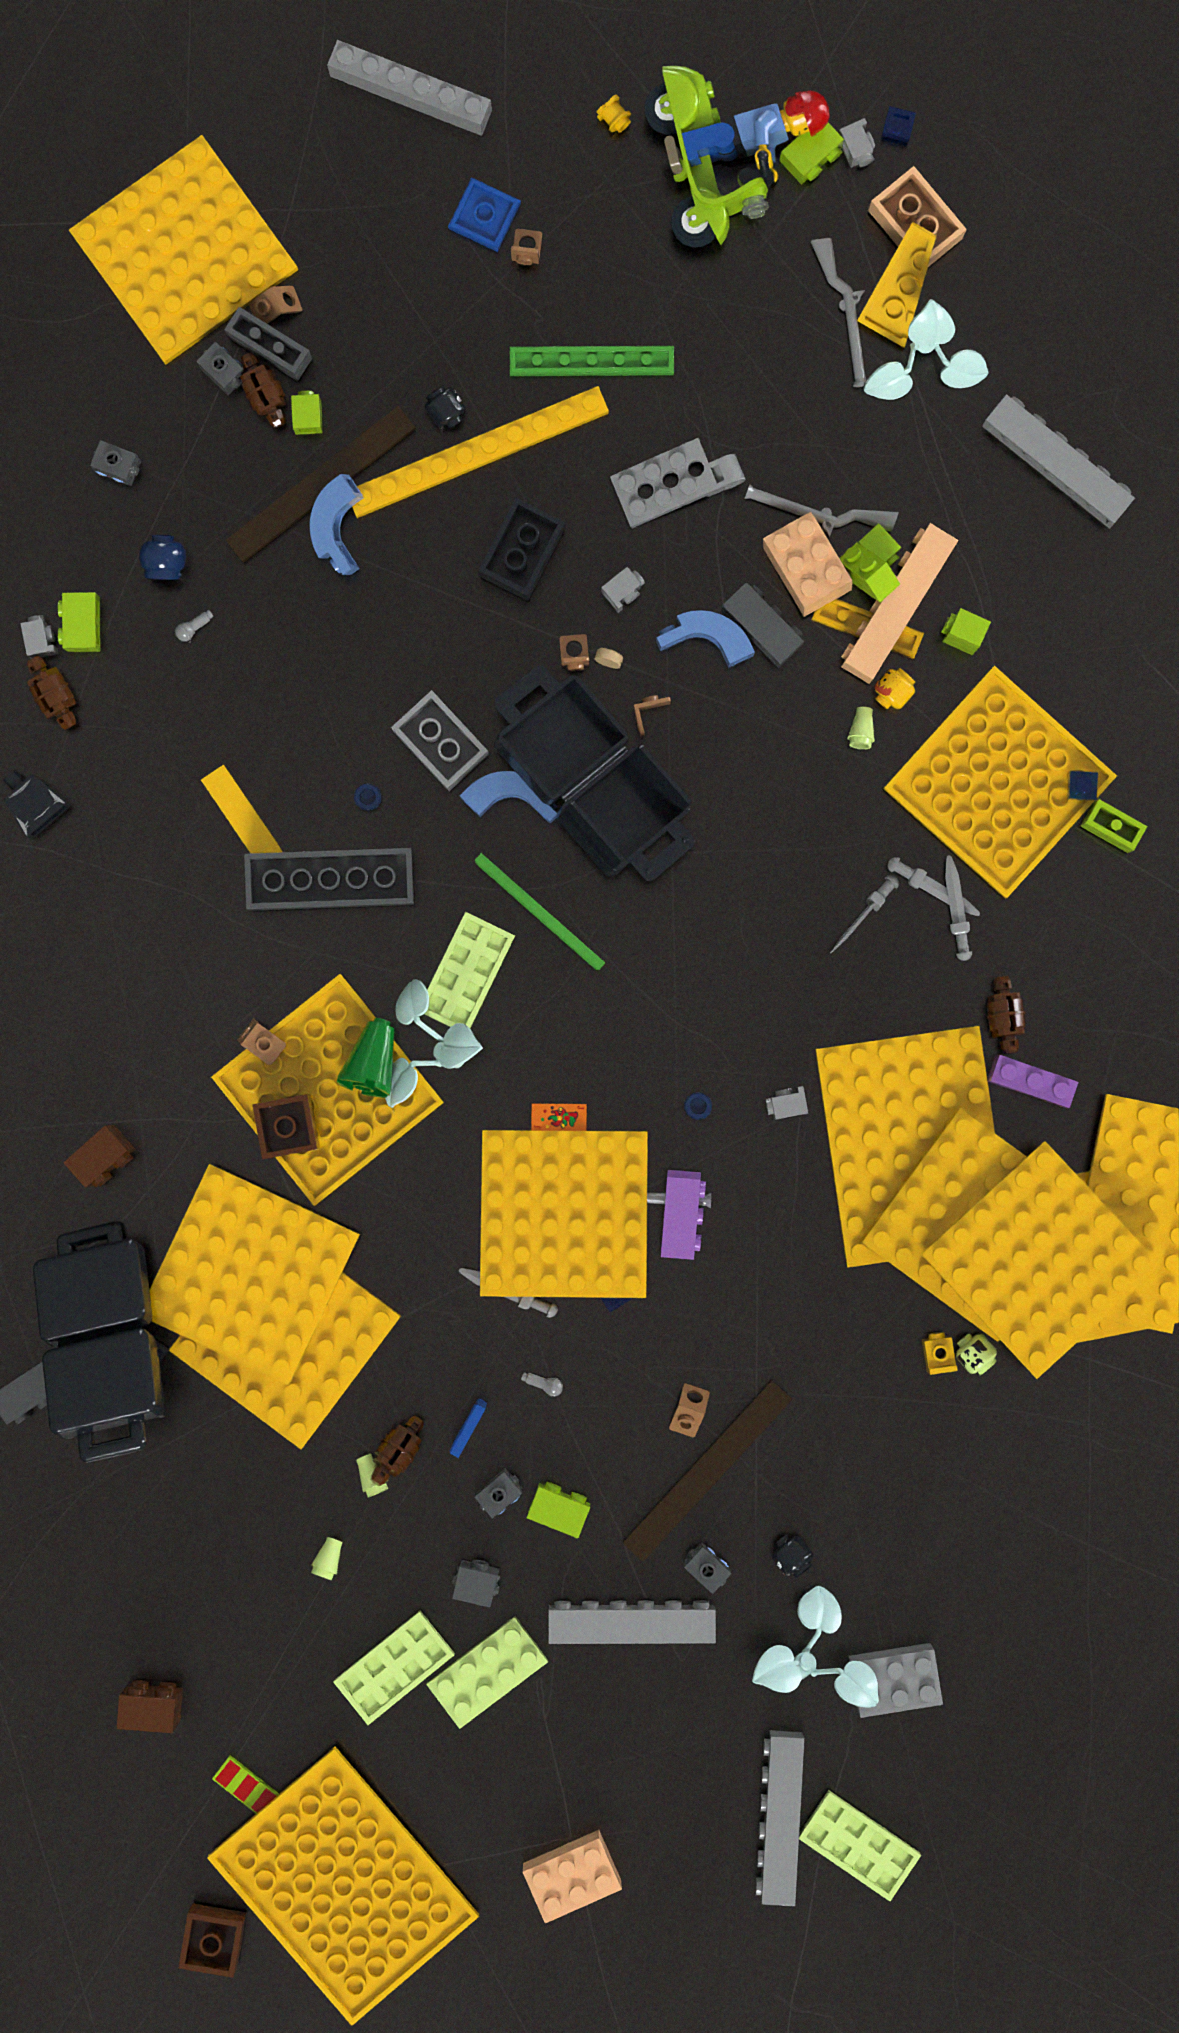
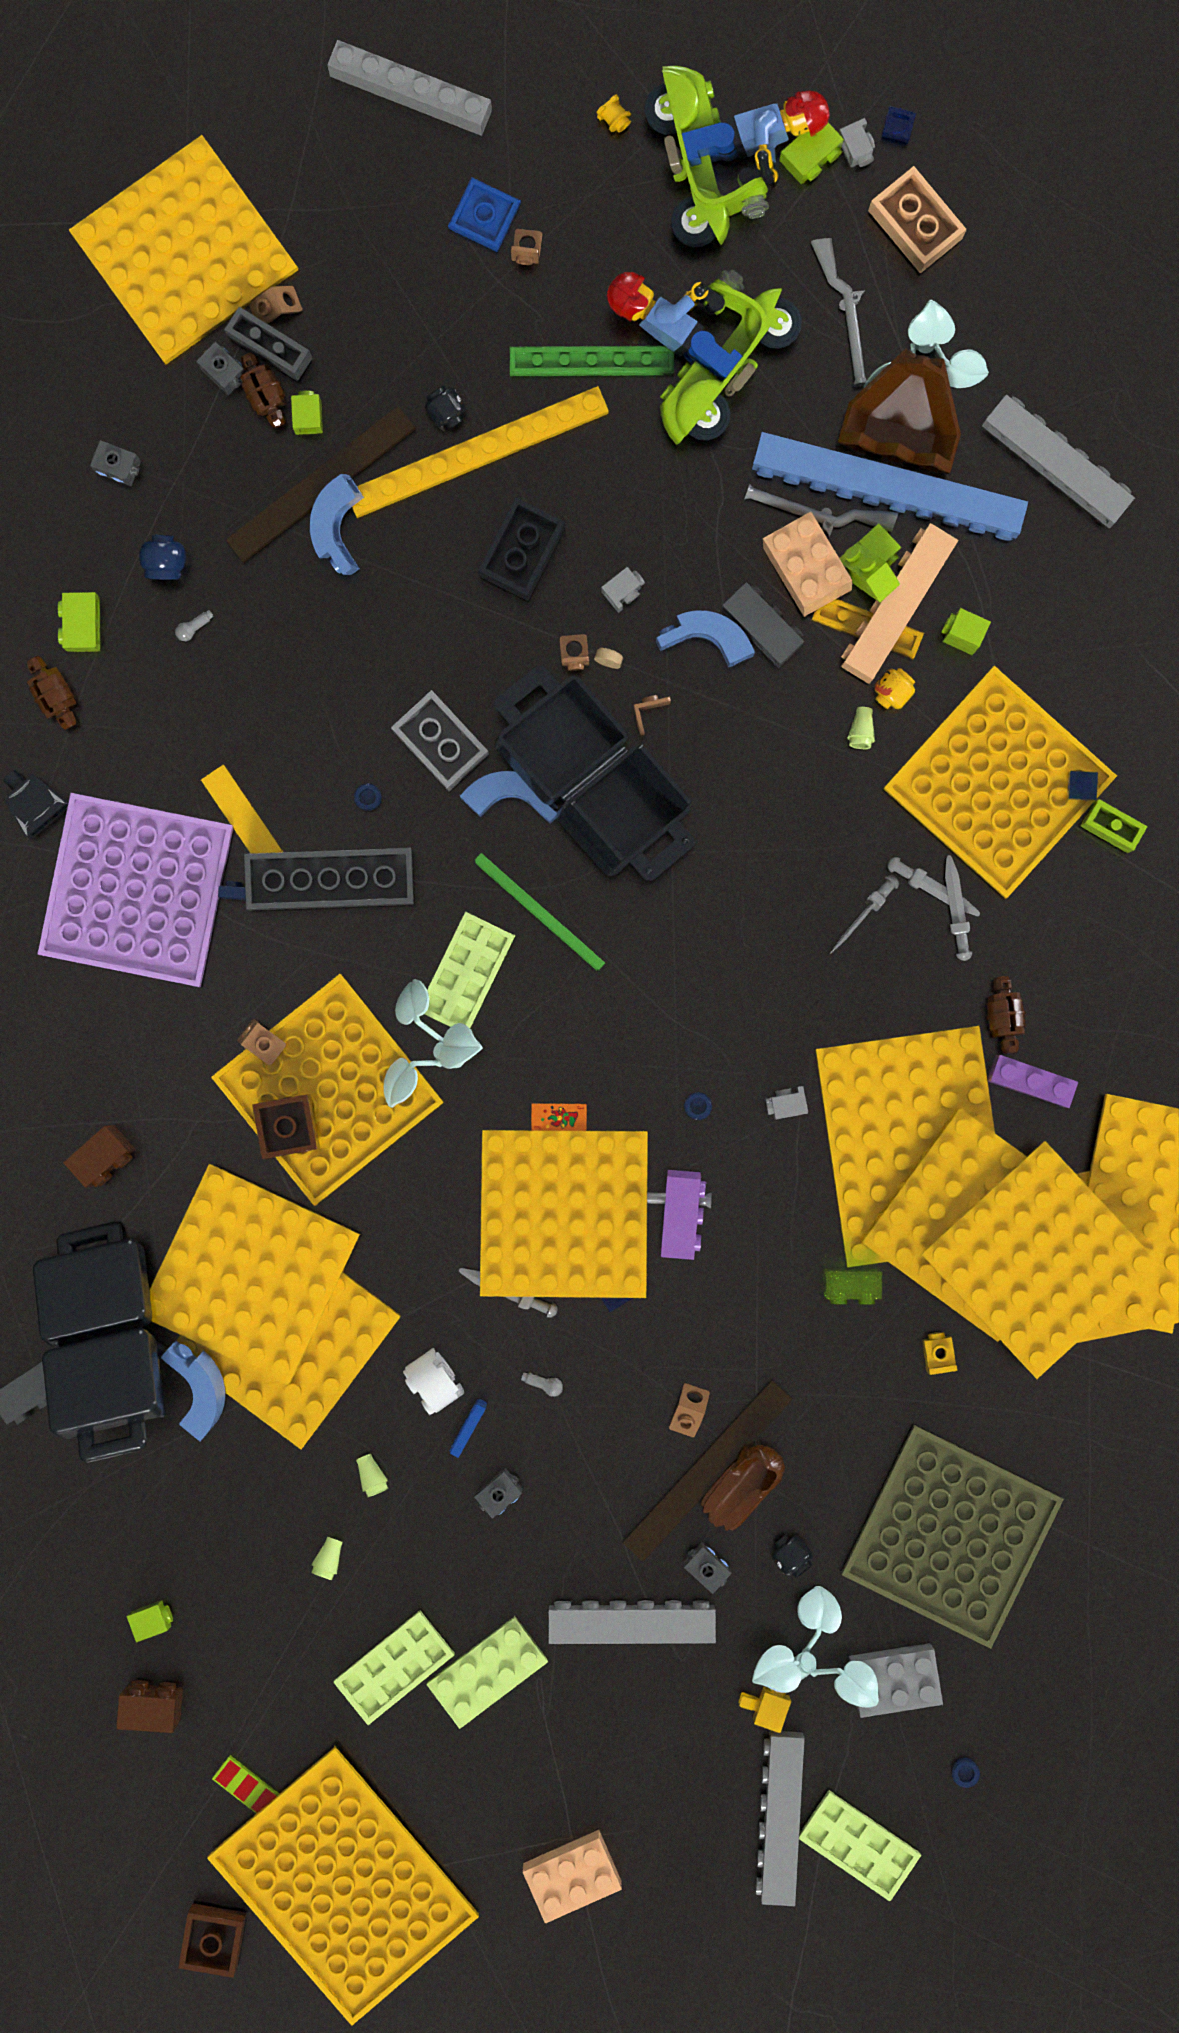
(38, 637): light grey brick -> none
(135, 890): none -> lavender plate
(150, 1620): none -> lime brick
(206, 1387): none -> medium blue arch
(232, 890): none -> dark blue plate
(370, 1061): green cone -> none
(391, 1446): reddish brown piece -> none
(433, 1380): none -> white brick
(476, 1582): dark grey head -> none
(559, 1509): lime brick -> none
(695, 400): none -> piece
(716, 477): light grey hinge -> none
(743, 1486): none -> reddish brown hair
(769, 1708): none -> yellow brick
(853, 1284): none -> clear neon green brick
(889, 486): none -> medium blue brick
(899, 289): yellow wing -> none
(906, 415): none -> reddish brown panel
(952, 1536): none -> olive plate
(965, 1772): none -> dark blue tile
(976, 1353): yellowish green head -> none

